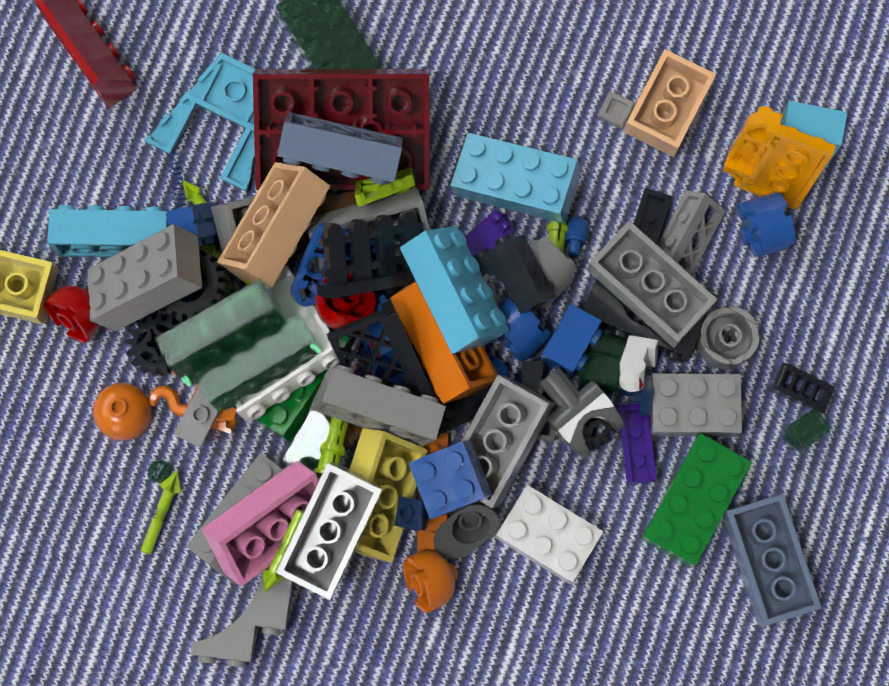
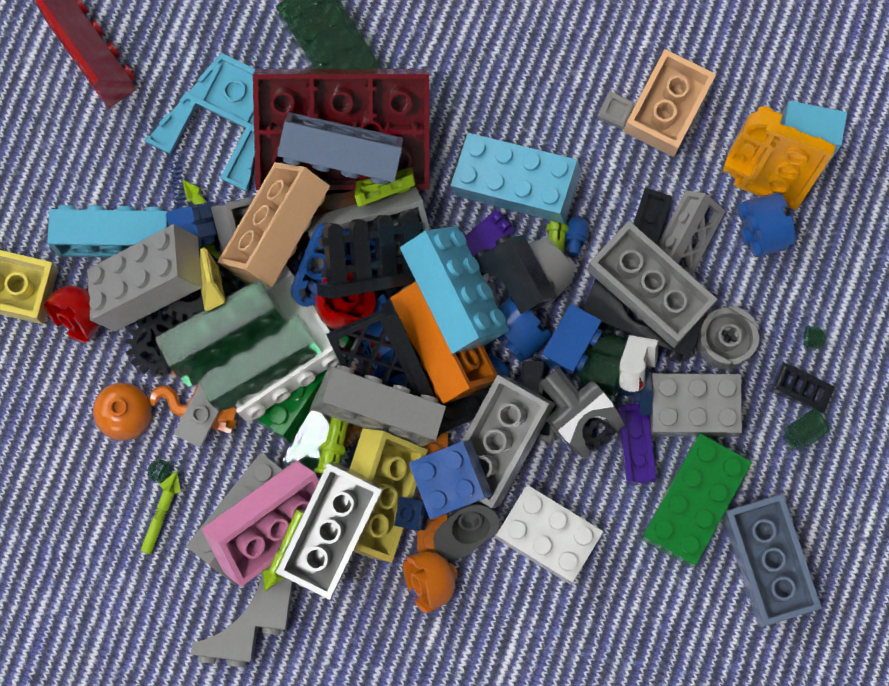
(212, 286): none -> light yellow slope
(813, 337): none -> clear green hinge

